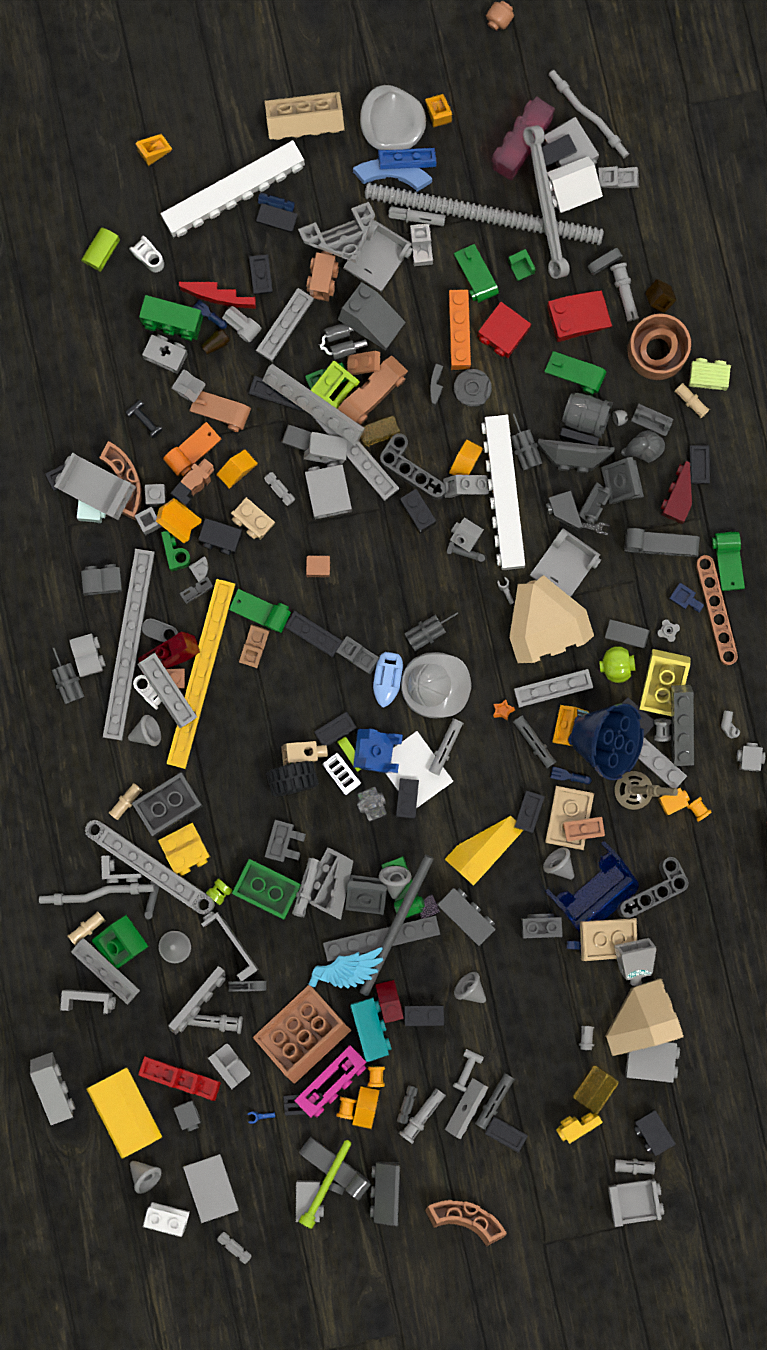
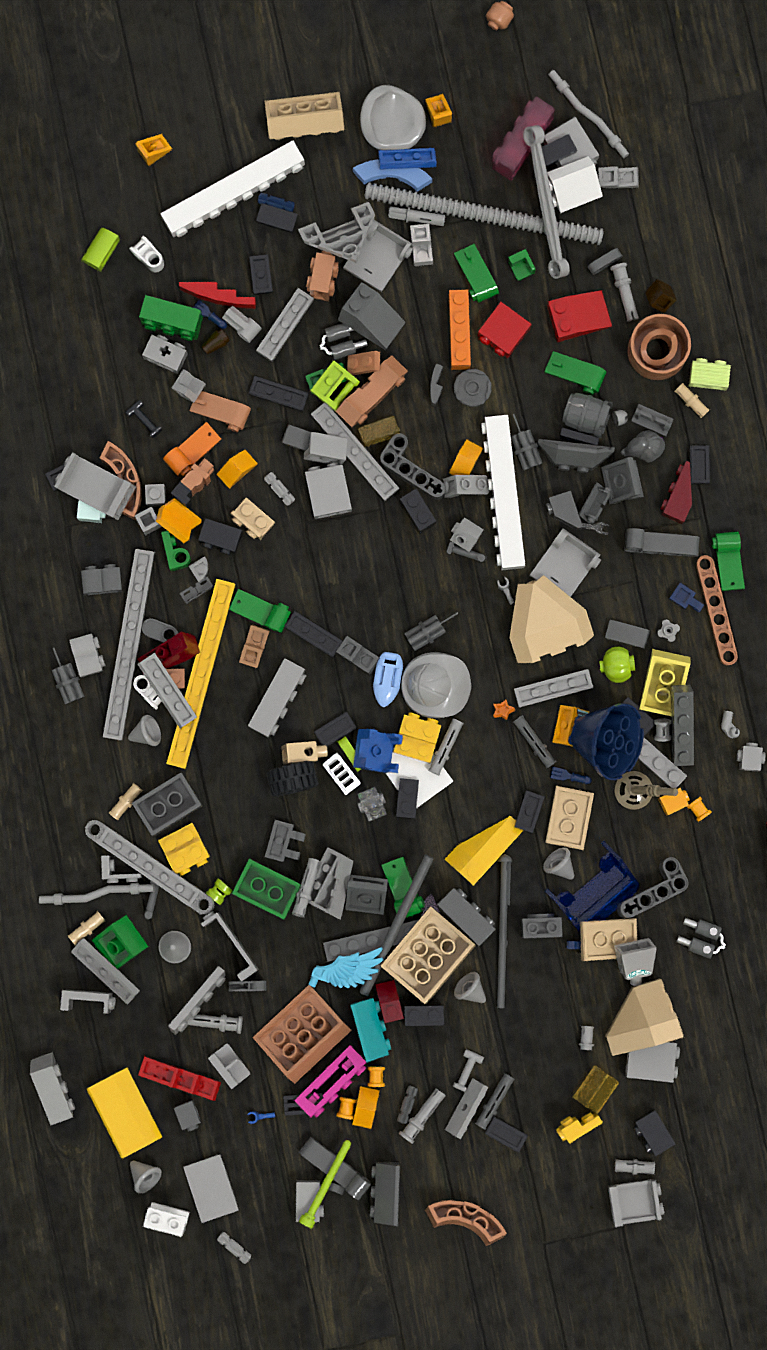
(276, 698): none -> light grey brick
(313, 404): light grey plate -> none
(318, 566): nougat panel -> none
(395, 878): light grey hat -> none
(418, 737): none -> yellow plate
(428, 955): none -> tan slope
(504, 901): none -> dark grey bar
(584, 829): nougat plate -> none
(698, 946): none -> dark grey piece

